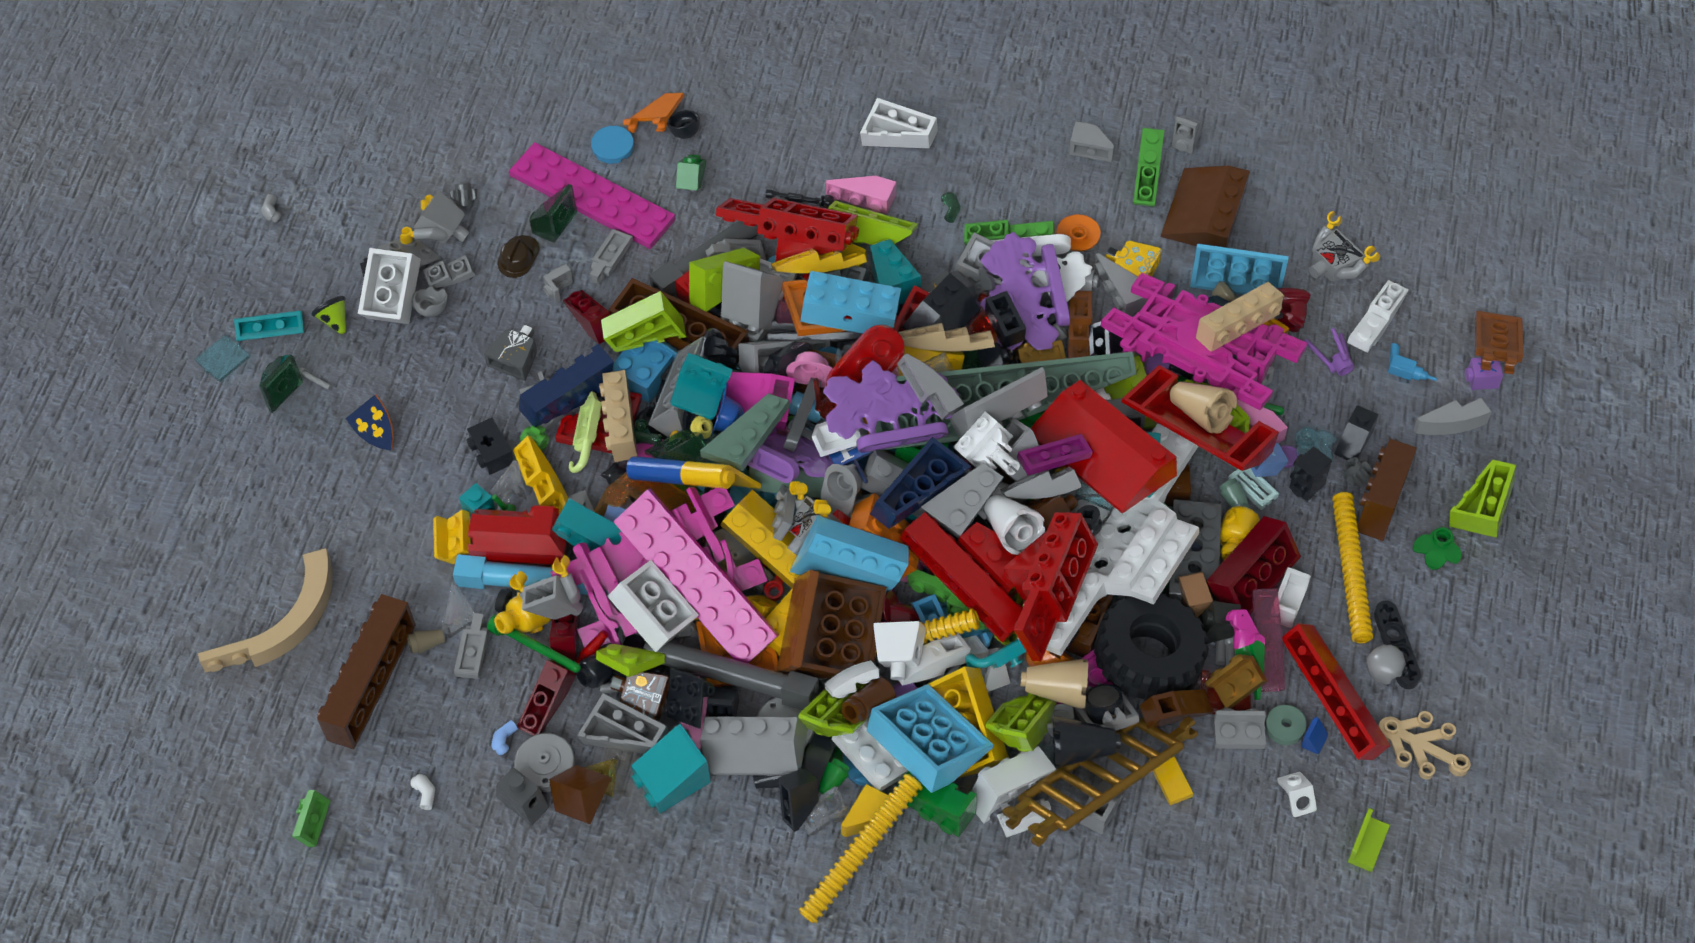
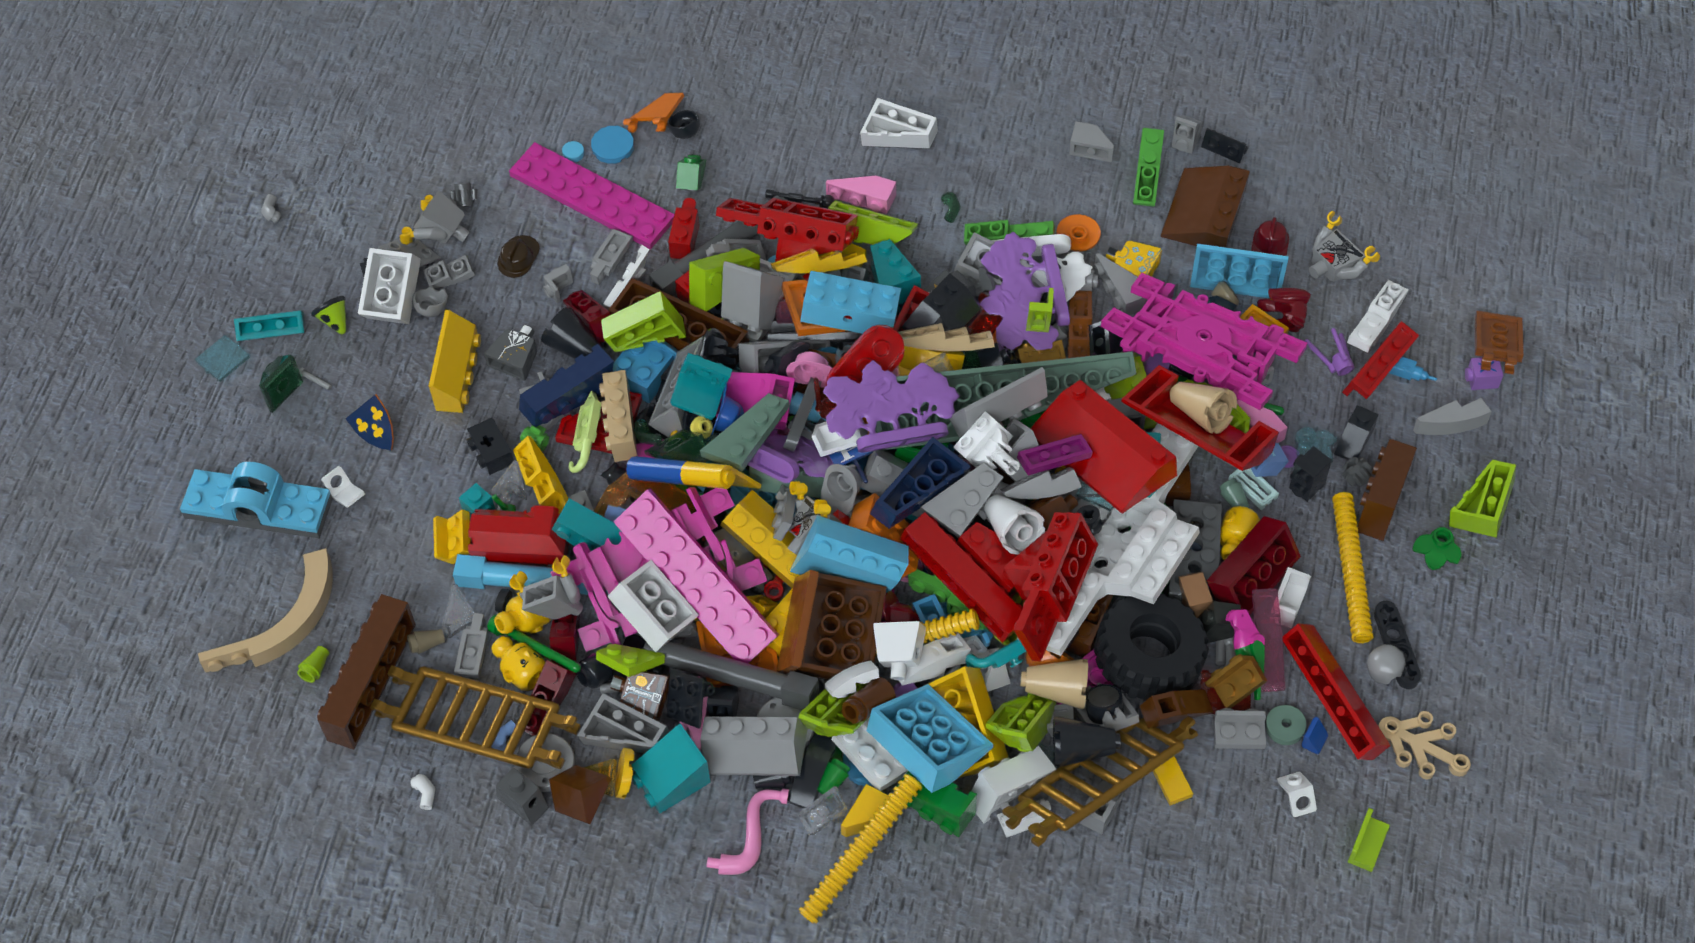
(256, 503): none -> medium azure piece
(311, 817): bright green hinge -> none
(312, 666): none -> lime cone
(346, 492): none -> white bracket
(454, 363): none -> yellow slope
(519, 663): none -> yellow piece
(535, 753): none -> pearl gold bar
(554, 214): slope -> none
(569, 334): none -> black cone
(573, 151): none -> medium azure tile
(593, 646): red animal -> none
(624, 773): none -> yellow tile
(632, 271): none -> white wing
(684, 229): none -> red brick
(747, 859): none -> bright pink animal
(798, 797): black slope -> none
(930, 386): light grey slope -> none
(1005, 319): black brick -> none
(1040, 314): none -> lime panel
(1224, 145): none -> black hinge
(1239, 316): tan brick -> none
(1271, 238): none -> dark red piece
(1382, 361): none -> red fence

